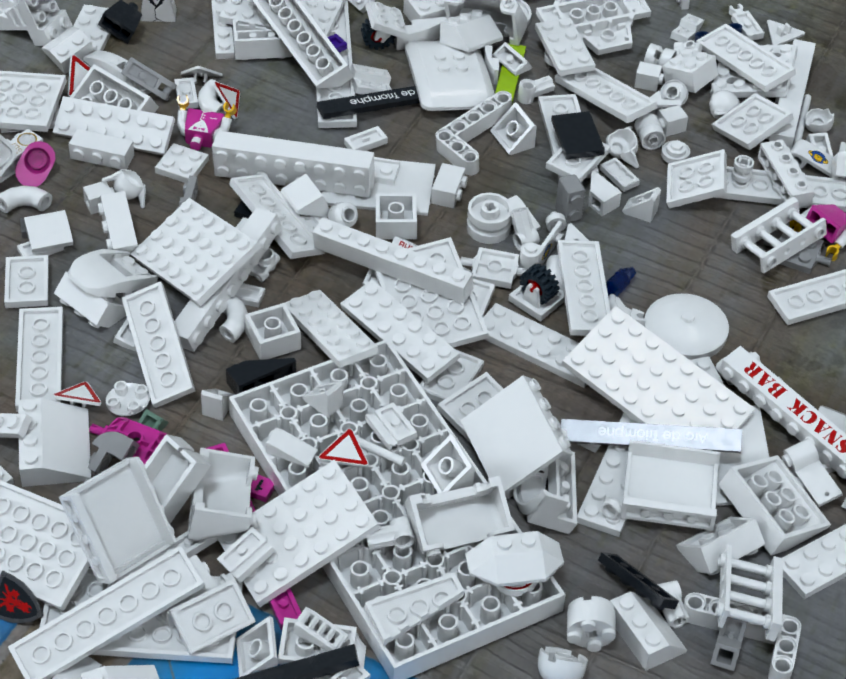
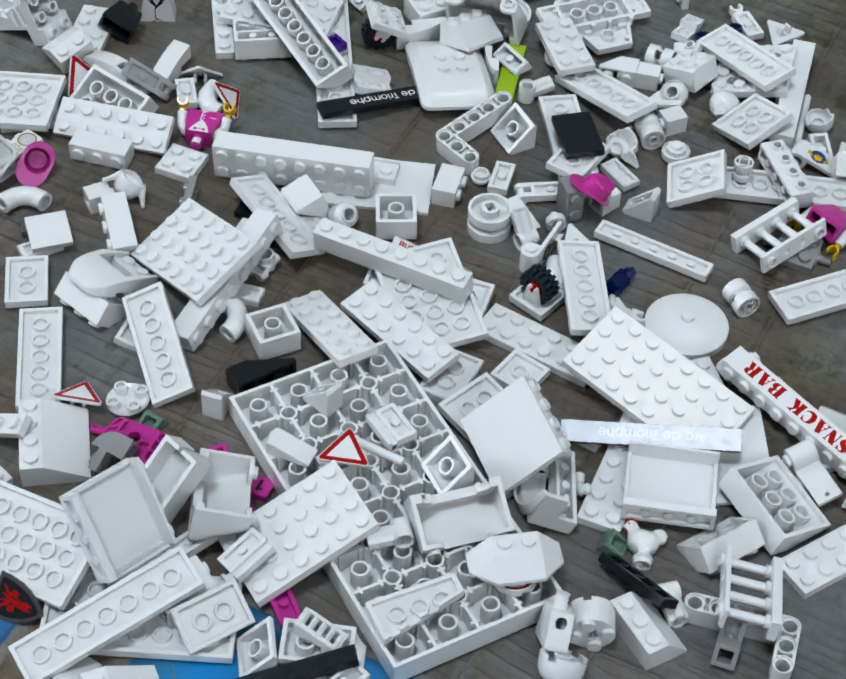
(172, 60): none -> white slope
(366, 140): white plate -> none
(480, 176): none -> white plate
(494, 267): white plate -> none
(501, 178): none -> white plate
(517, 365): none -> white plate
(536, 191): none -> white plate
(556, 623): none -> white torso
(581, 488): none -> white arm
(595, 186): none -> dark pink piece
(612, 507): white plate -> none
(613, 543): none -> sand green slope
(622, 69): none -> white slope
(643, 543): none -> white animal
(653, 250): none -> white plate
(741, 297): none -> white wheel

